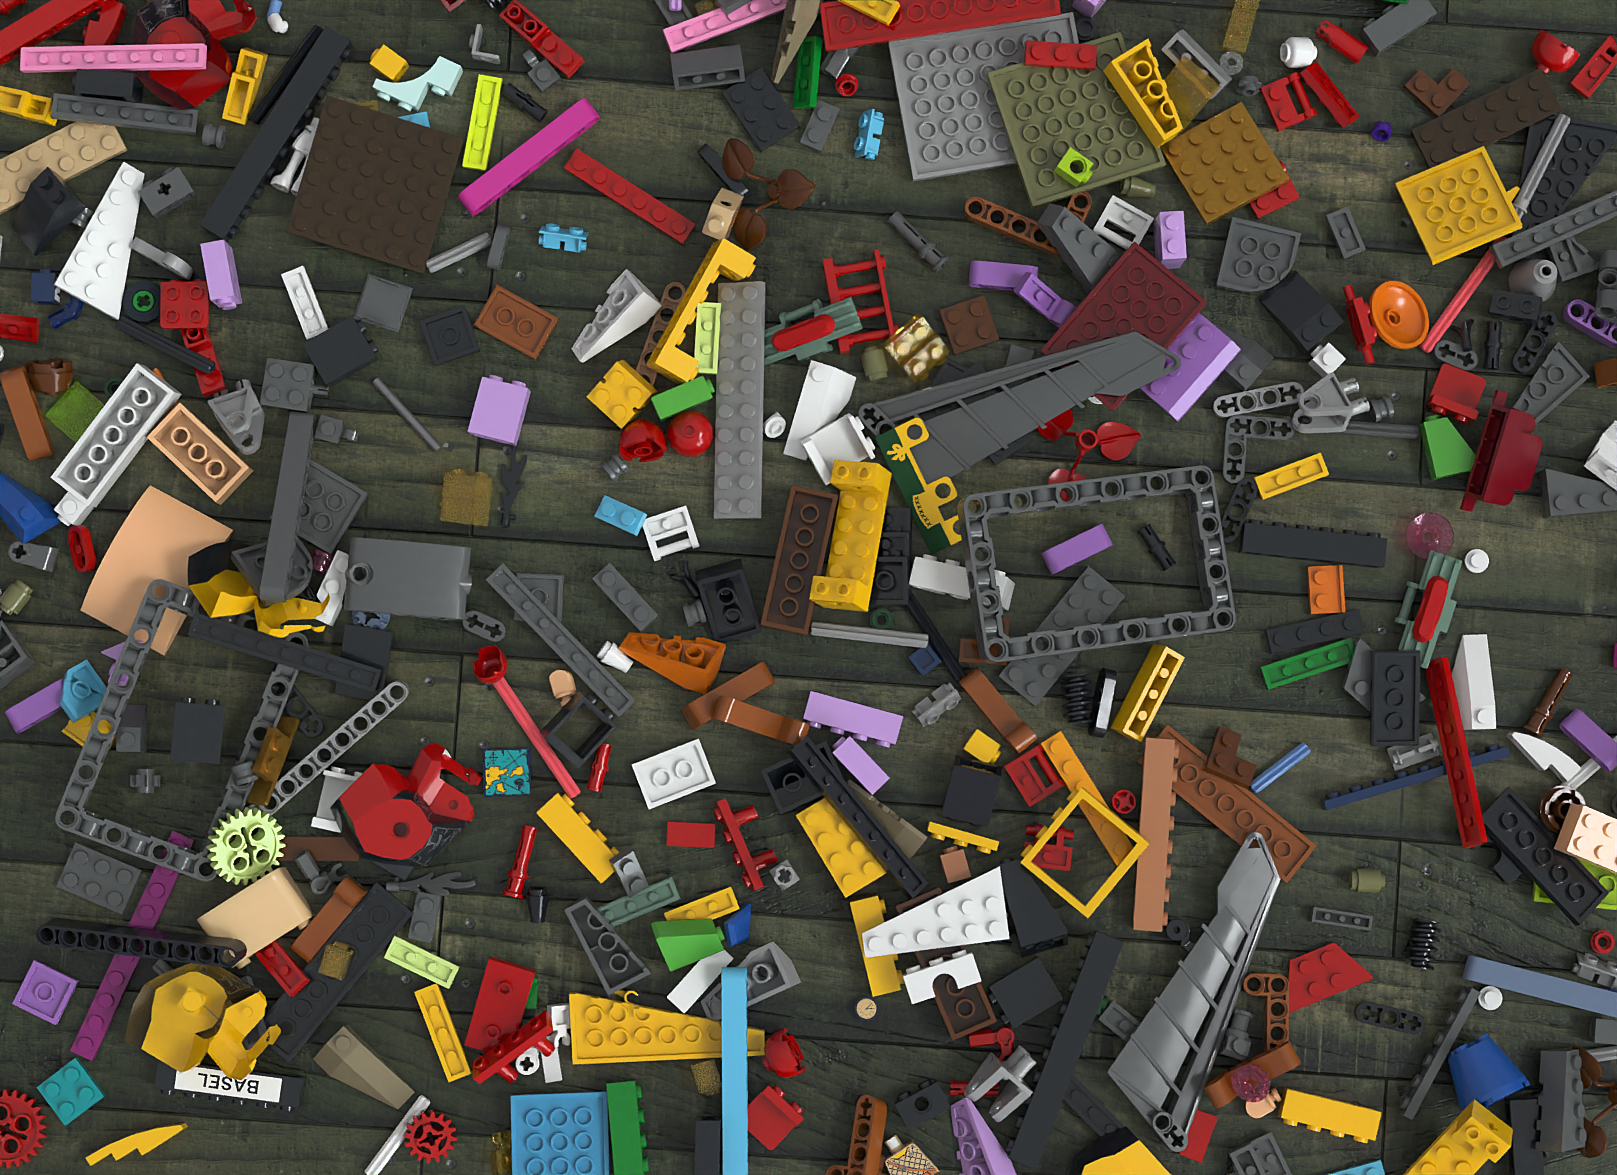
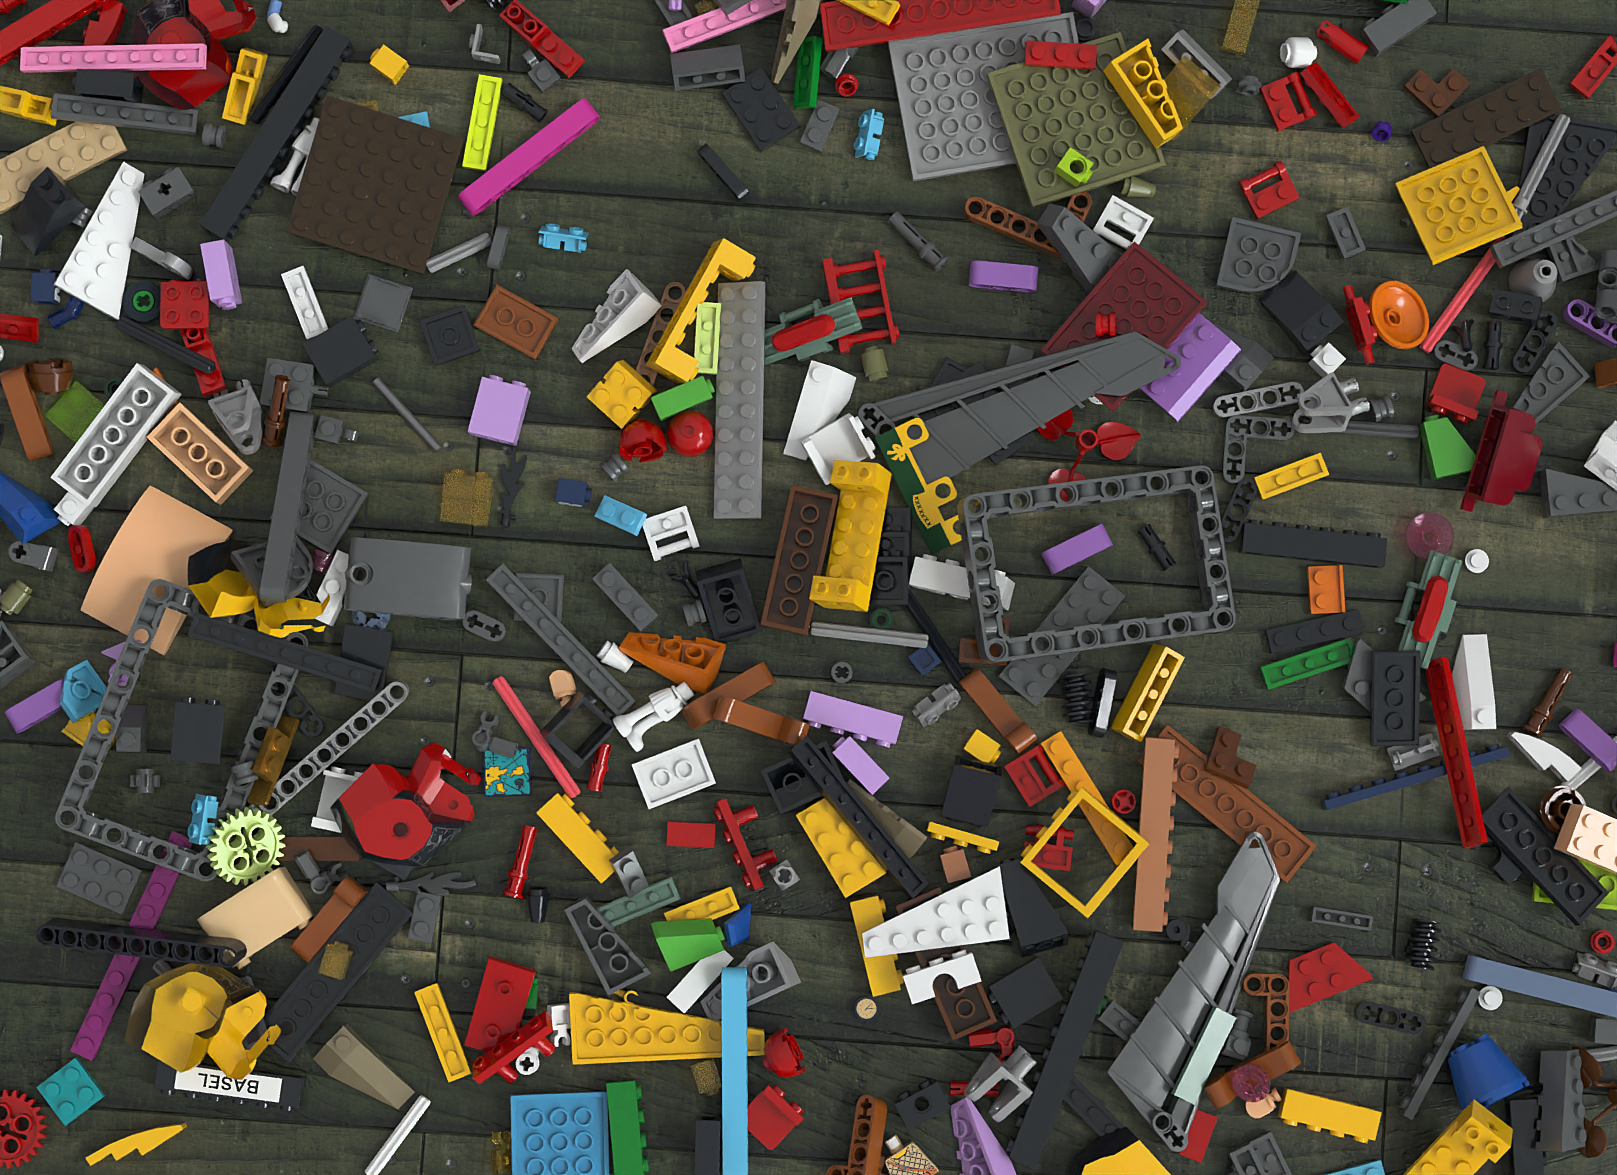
(45, 992): medium lavender plate -> none
(202, 808): none -> medium azure hinge
(275, 421): none -> reddish brown pin
(282, 968): red plate -> none
(409, 95): light aqua arch -> none
(422, 962): yellowish green plate -> none
(439, 1133): red gear -> none
(483, 739): none -> dark grey bar
(490, 665): red hair -> none
(552, 1066): white sticker -> none
(573, 493): none -> dark blue brick
(629, 196): red plate -> none
(662, 705): none -> white piece
(722, 217): tan torso -> none
(774, 425): white plate -> none
(790, 189): reddish brown plant -> none
(841, 665): none -> dark grey bush
(916, 348): clear yellow plate -> none
(969, 325): reddish brown plate -> none
(1044, 300): medium lavender plate -> none
(1105, 324): none -> red wheel
(1170, 239): lavender brick -> none
(1203, 1055): none -> tile
(1224, 163): pearl gold plate -> none
(1231, 70): clear plate -> none
(1279, 767): medium blue axle -> none
(1366, 880): olive brick -> none
(1552, 53): red cylinder -> none

